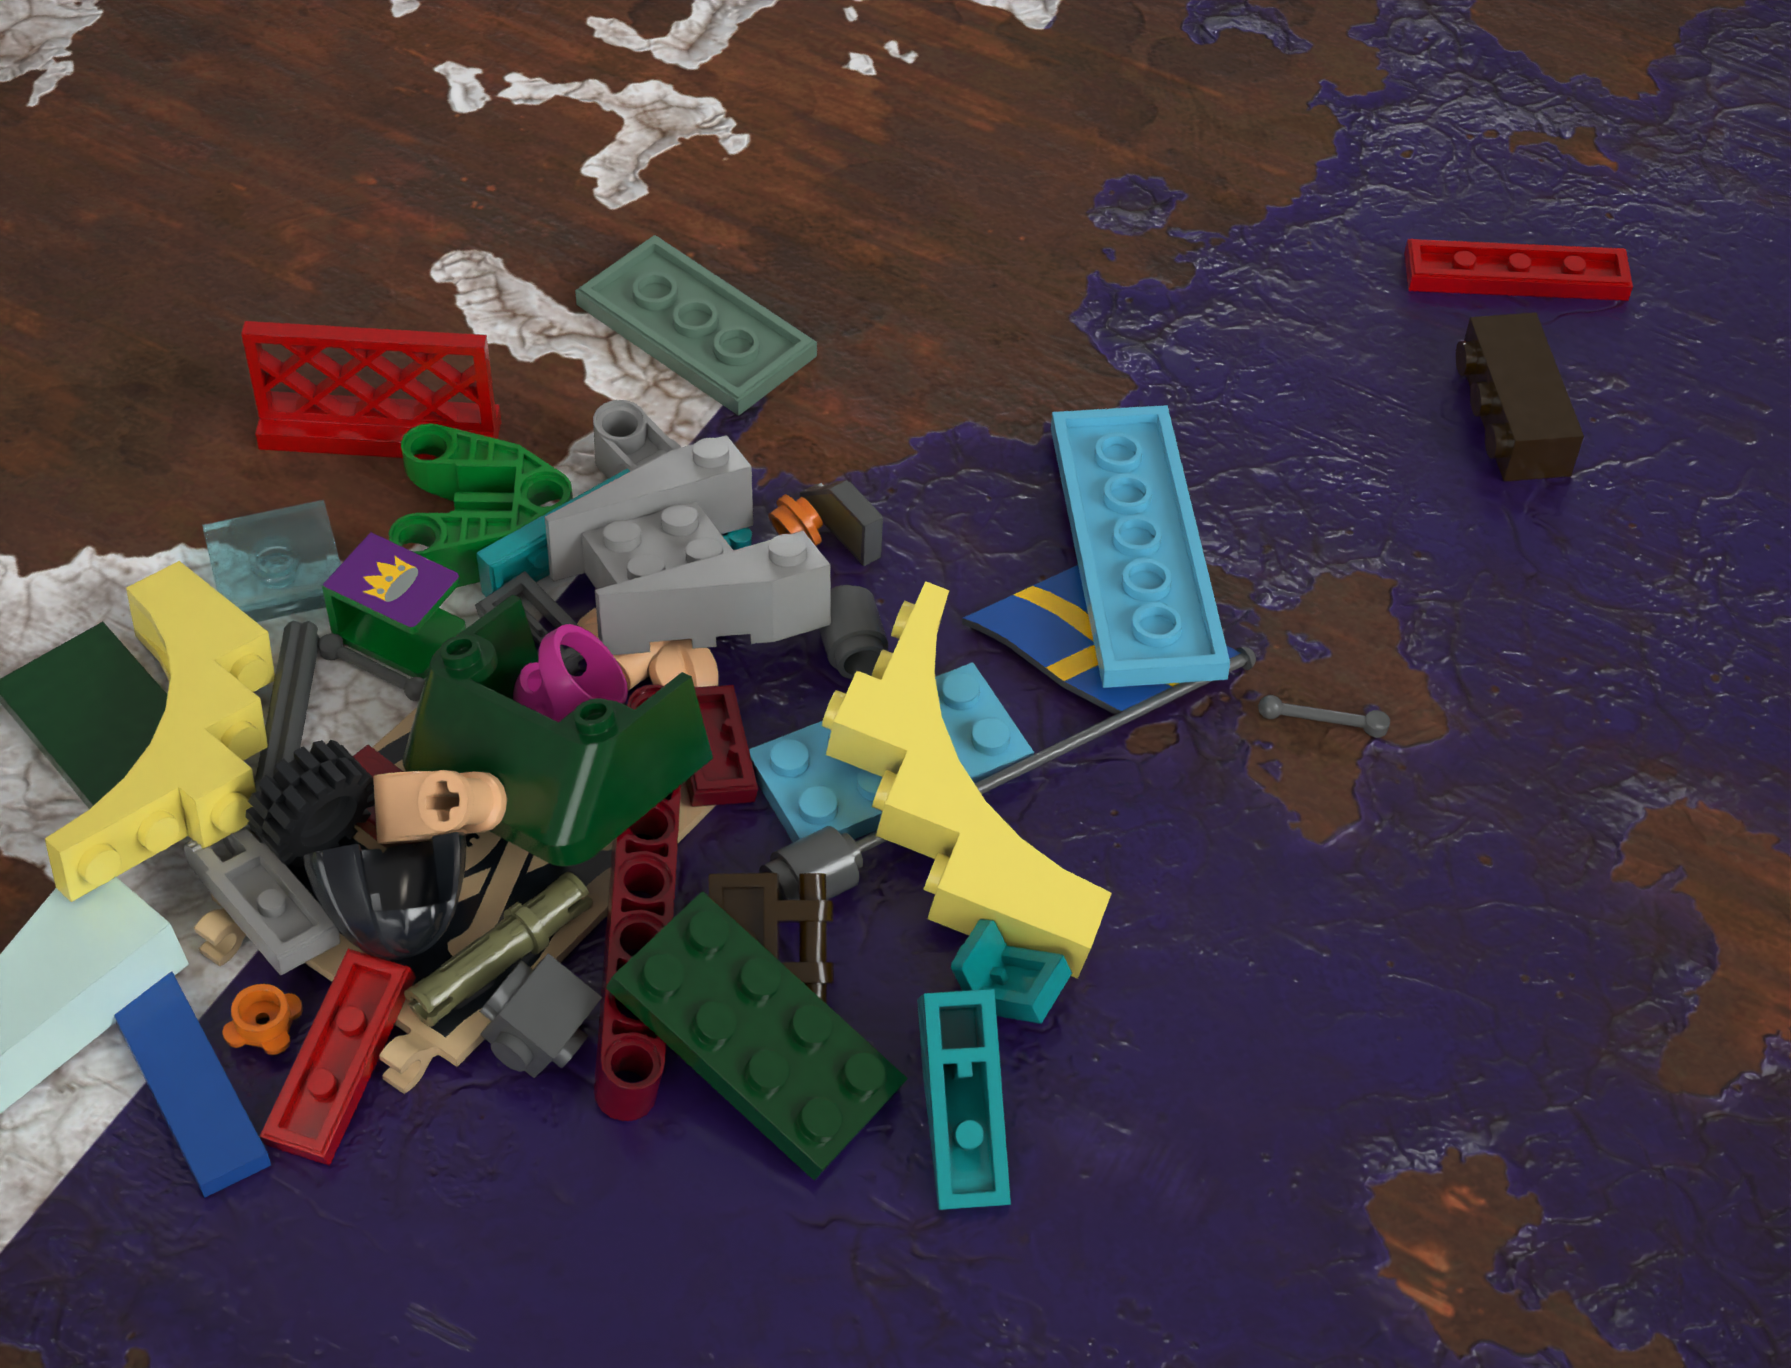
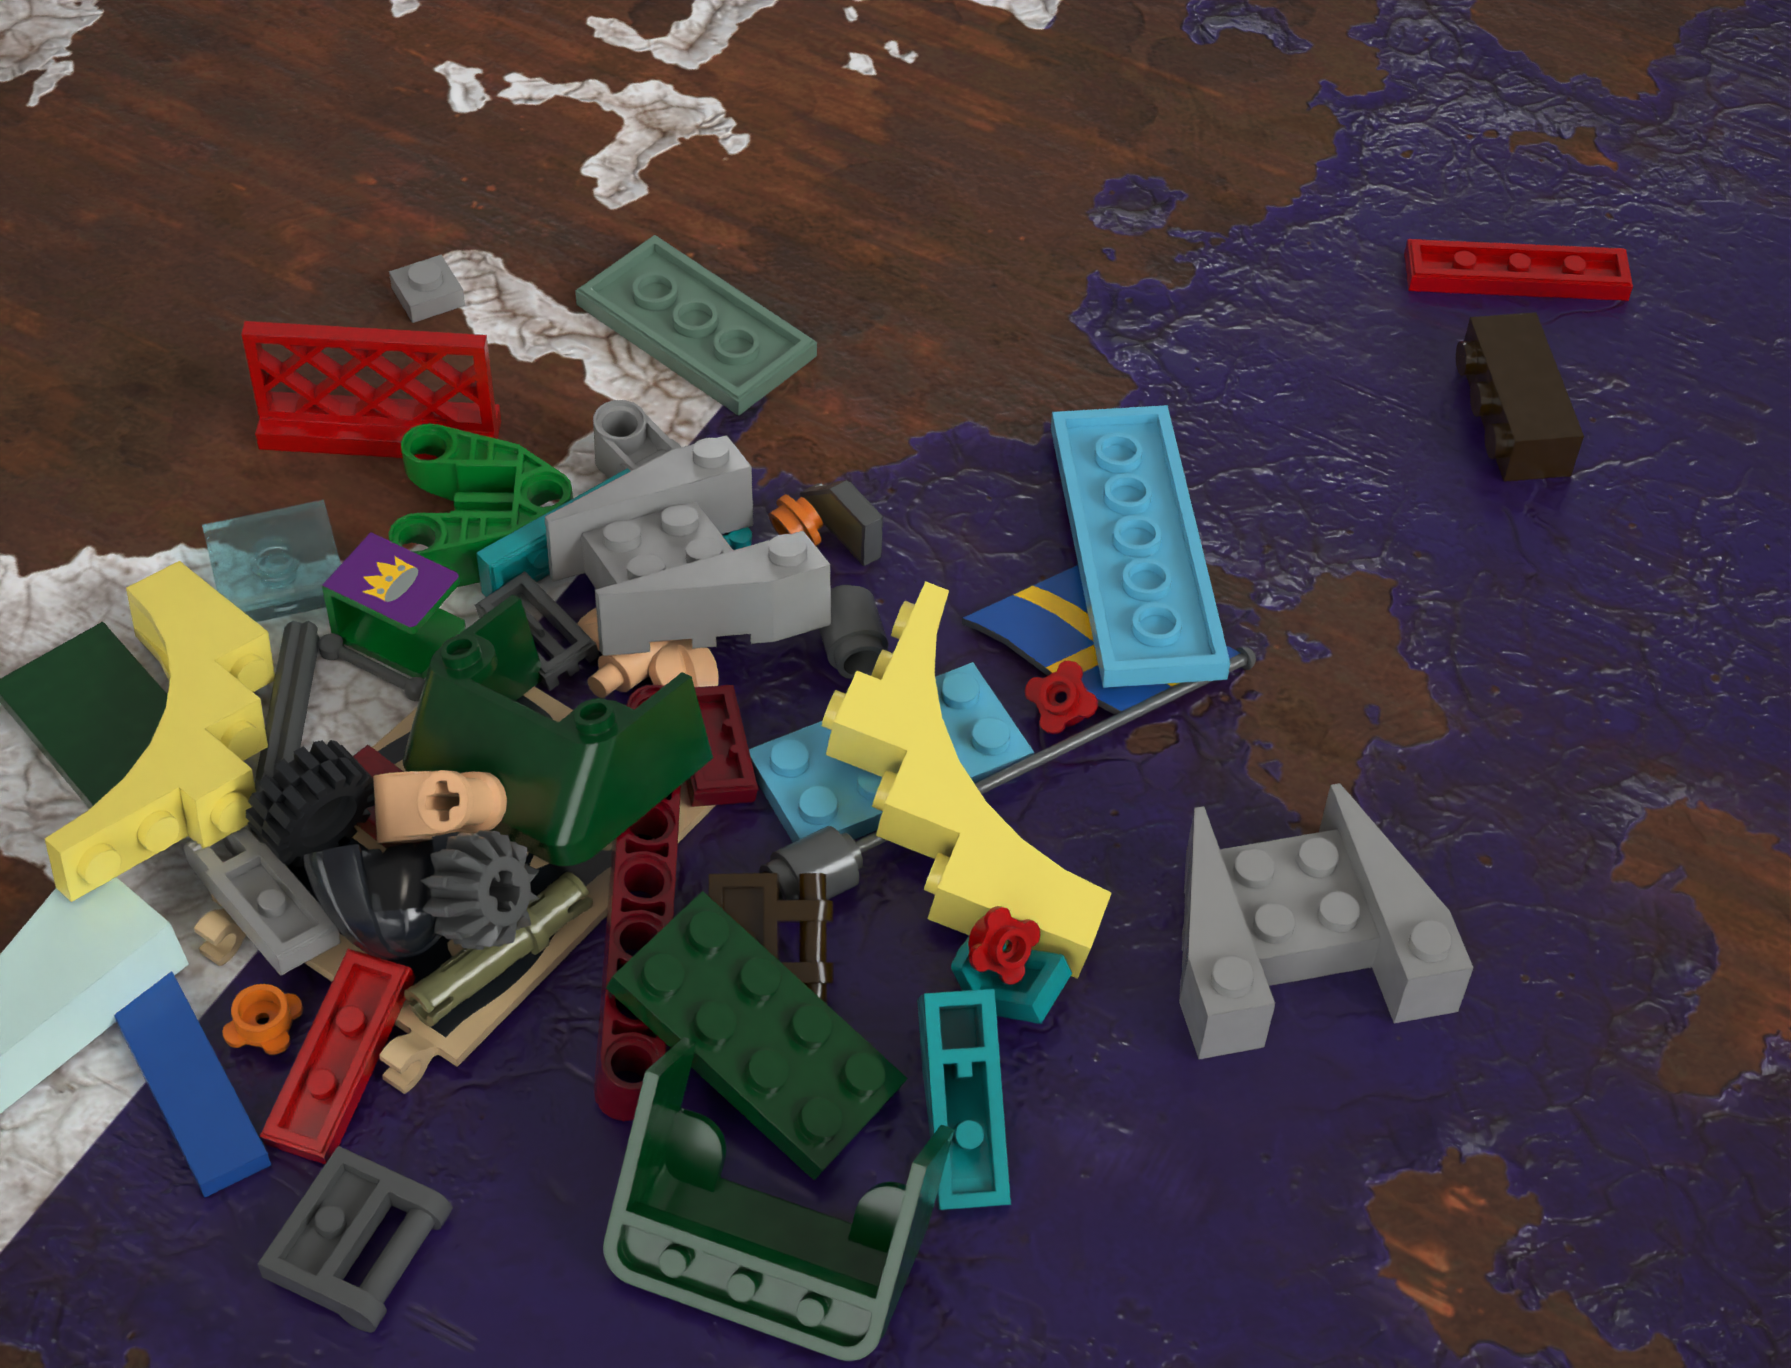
(336, 1224): none -> dark grey plate
(427, 288): none -> light grey plate
(480, 889): none -> dark grey gear
(538, 1016): dark grey brick -> none
(553, 691): dark pink helmet -> none
(752, 1253): none -> dark green windscreen
(989, 937): none -> red plate
(1076, 707): none -> red plate
(1307, 913): none -> light grey wedge
(1374, 723): dark grey hinge -> none

